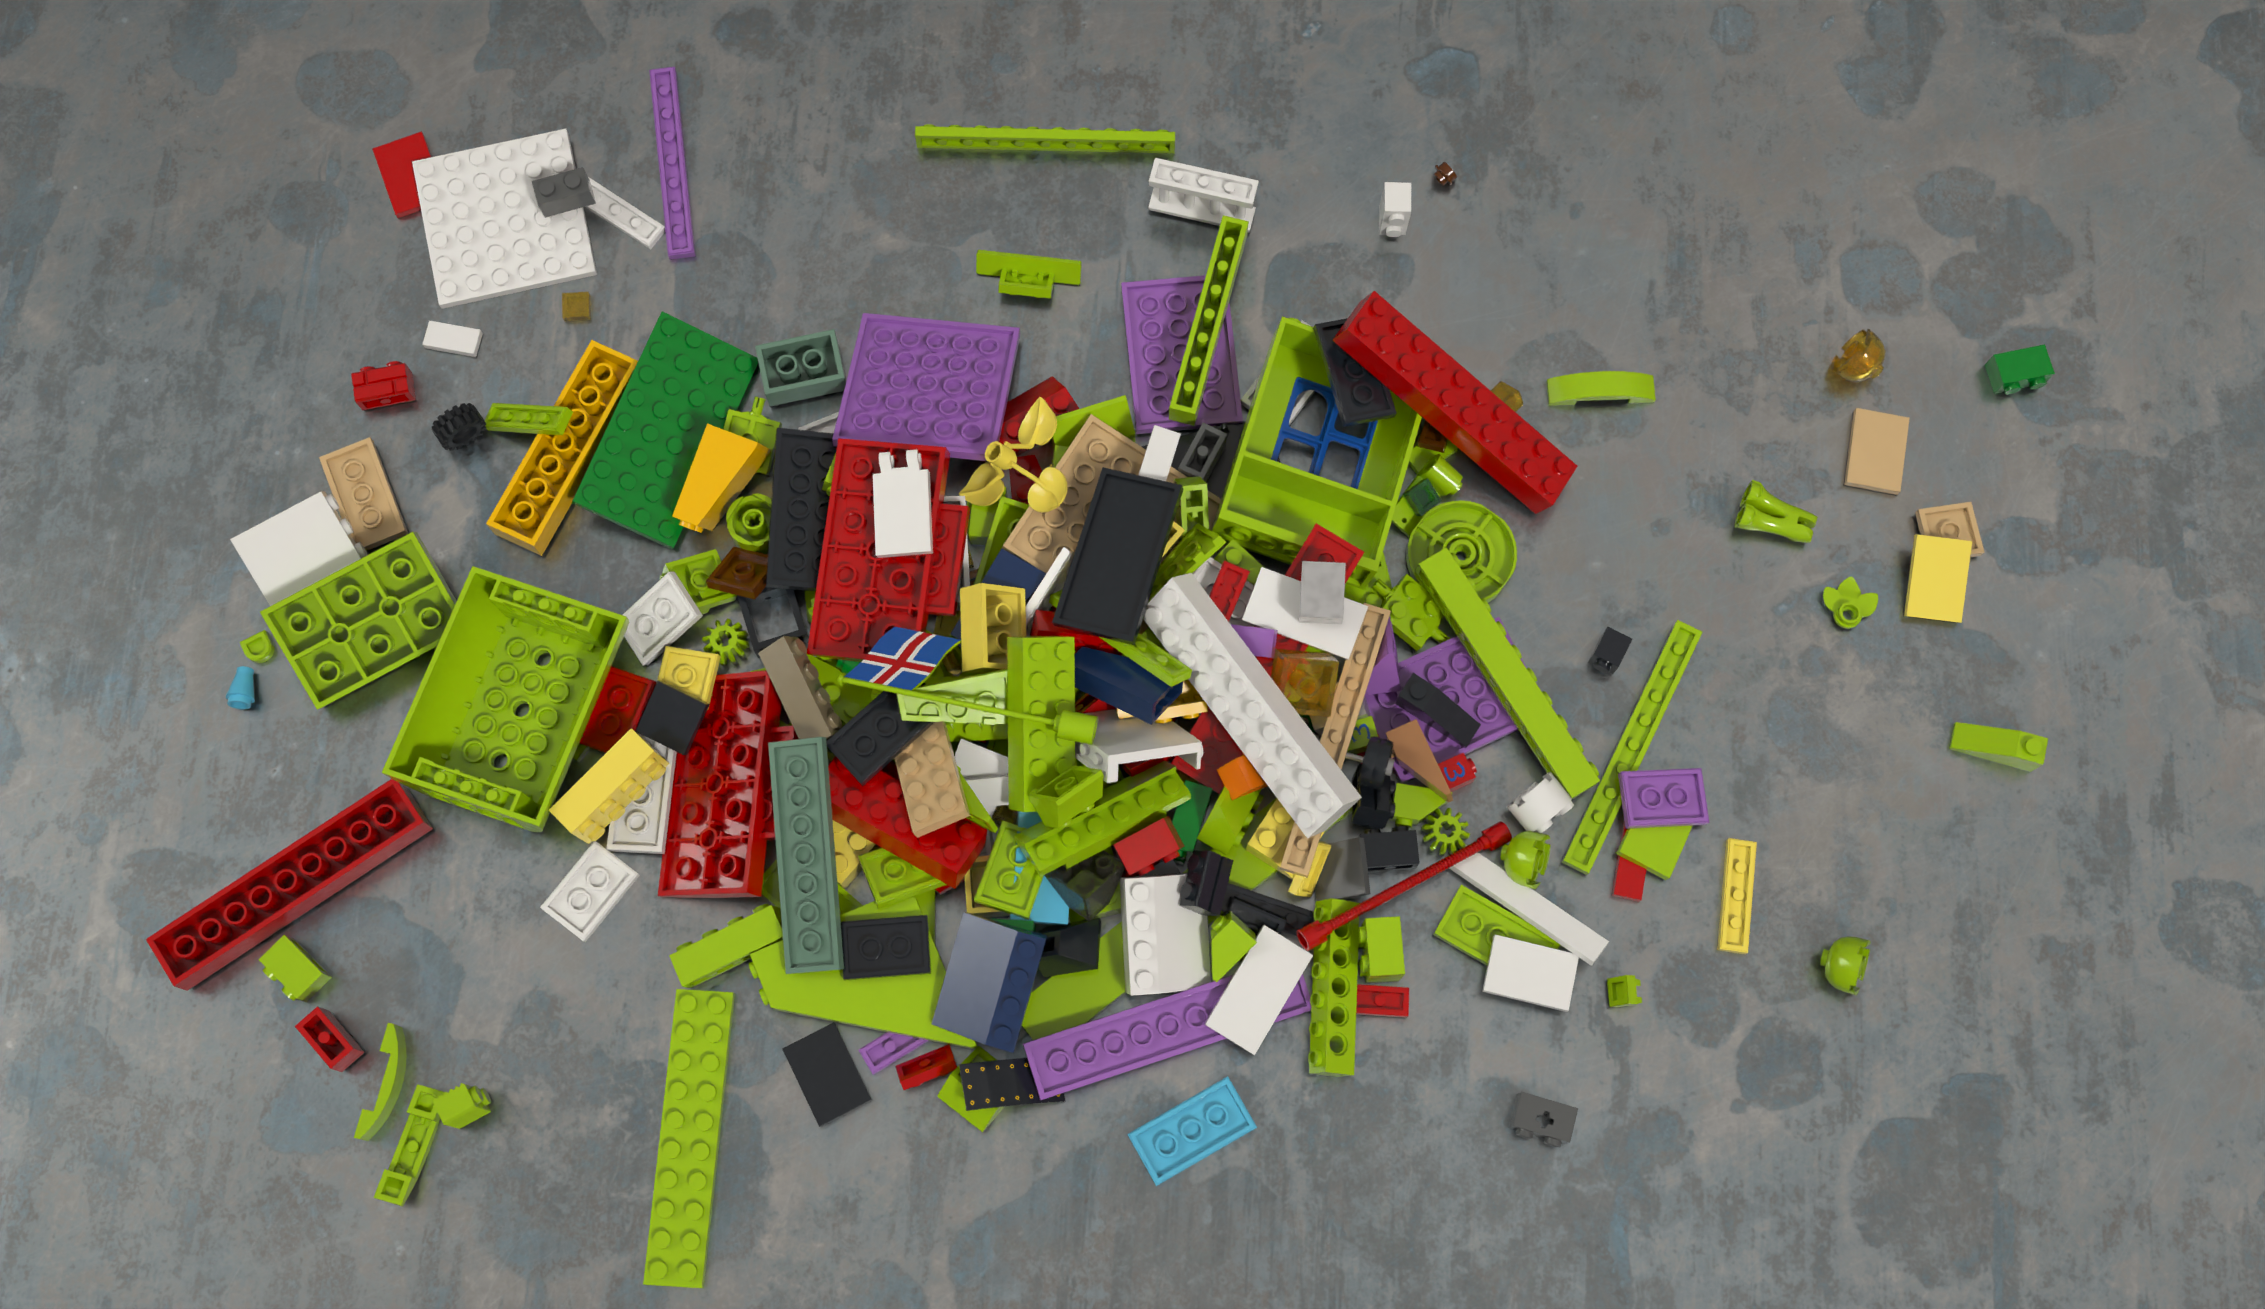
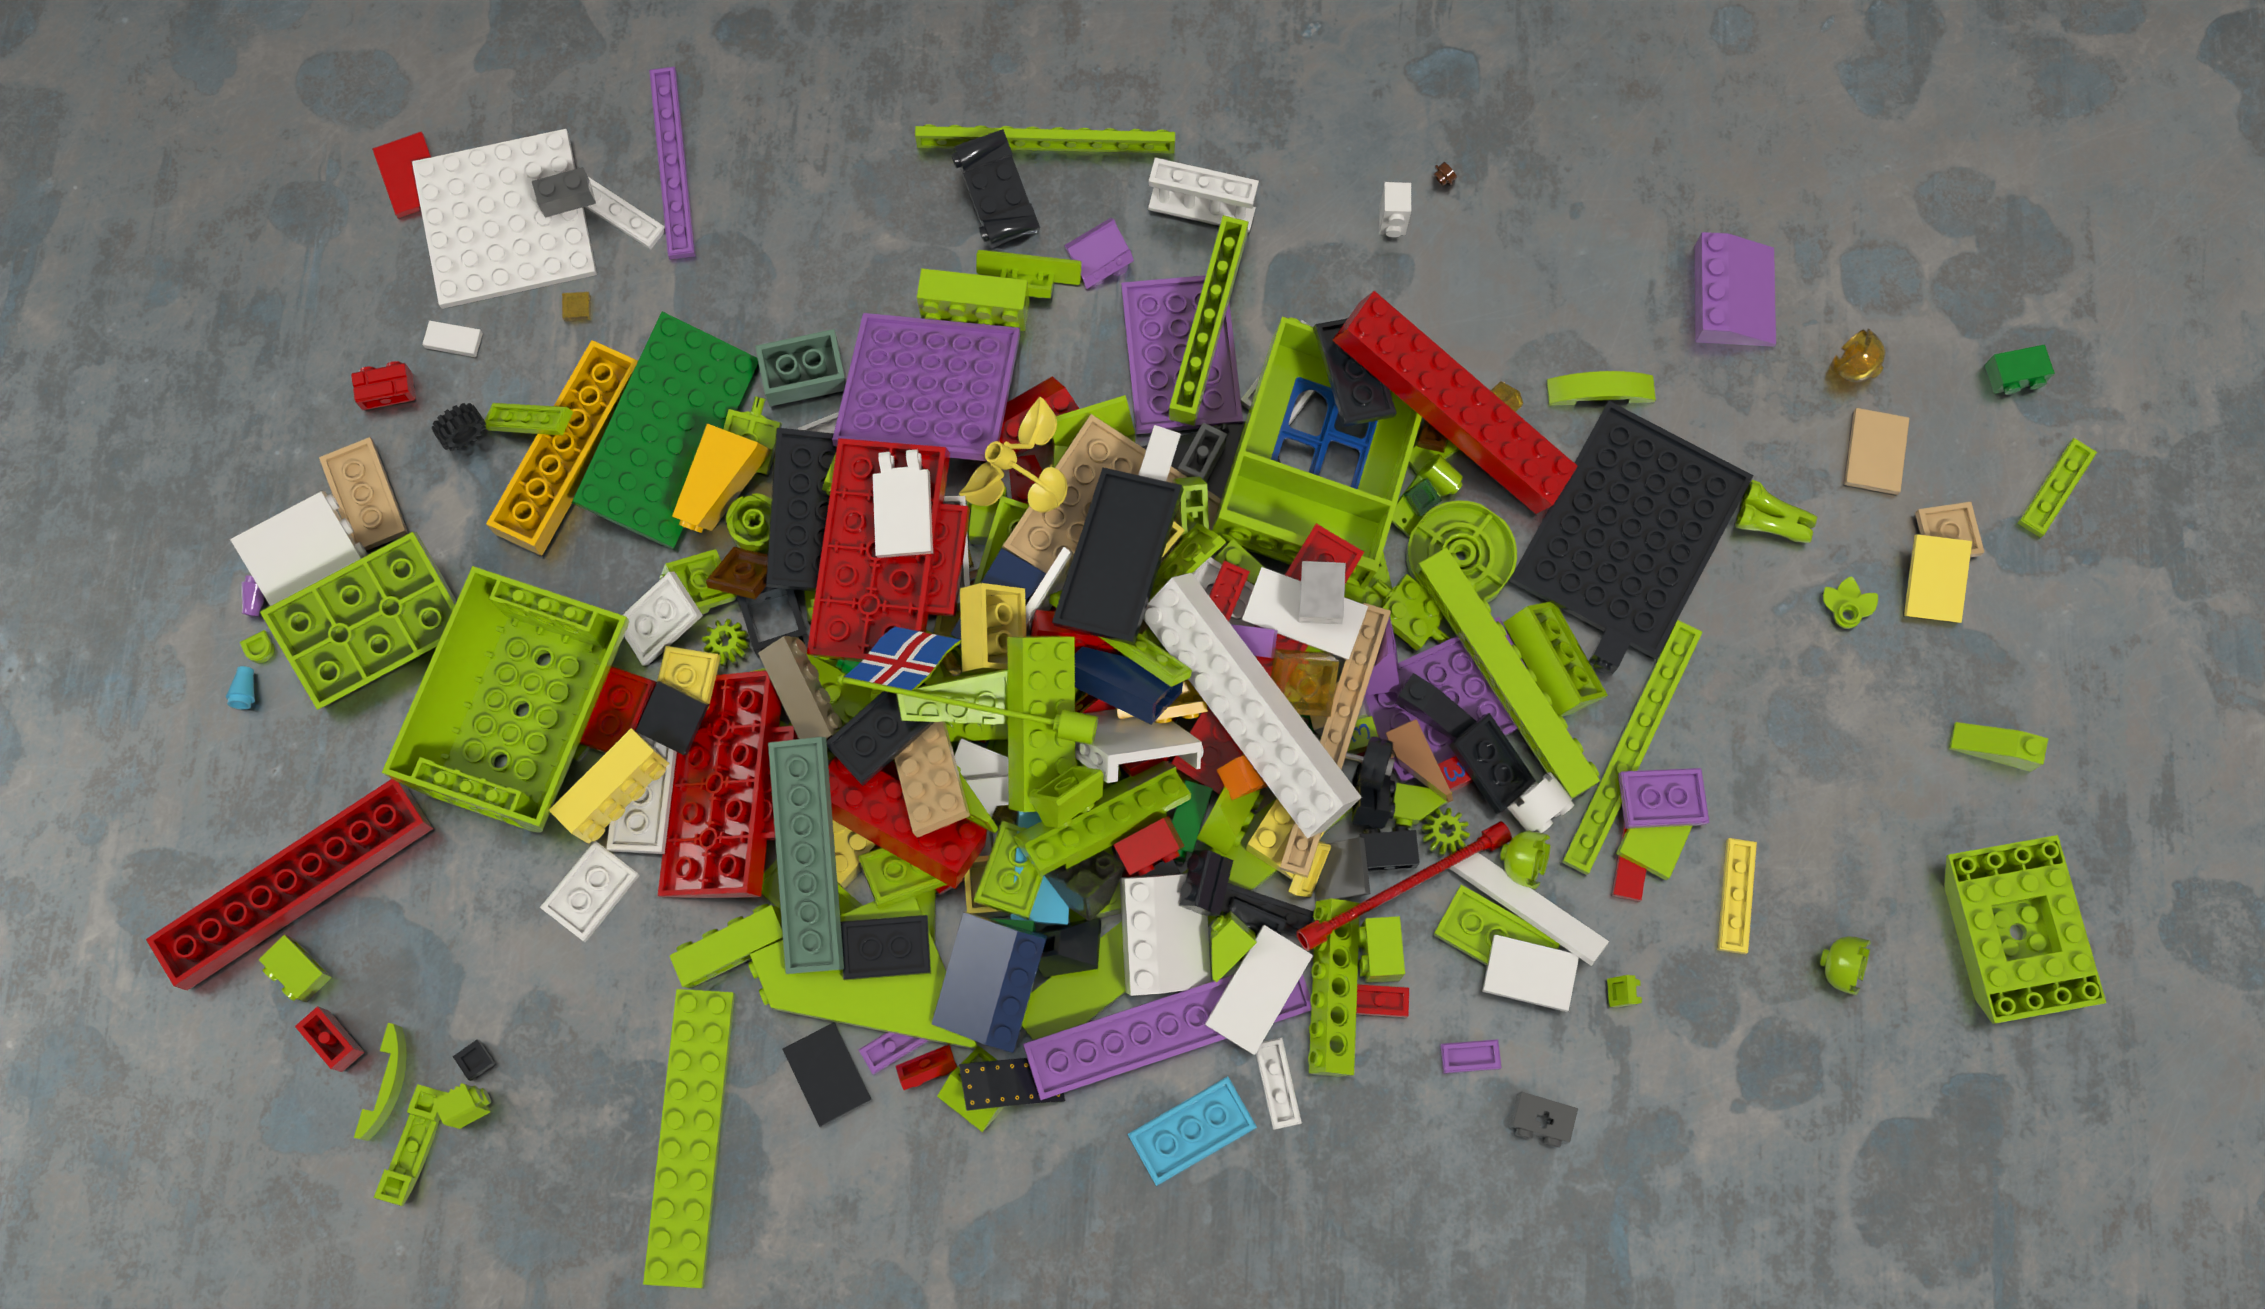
(251, 597): none -> medium lavender cone
(473, 1060): none -> black plate
(973, 298): none -> lime brick
(995, 188): none -> black piece
(1101, 253): none -> medium lavender slope
(1277, 1084): none -> white tile
(1470, 1056): none -> medium lavender tile
(1492, 763): none -> black tile
(1555, 657): none -> lime slope
(1632, 529): none -> black plate
(1734, 291): none -> medium lavender slope
(2031, 889): none -> lime slope
(2057, 487): none -> lime tile

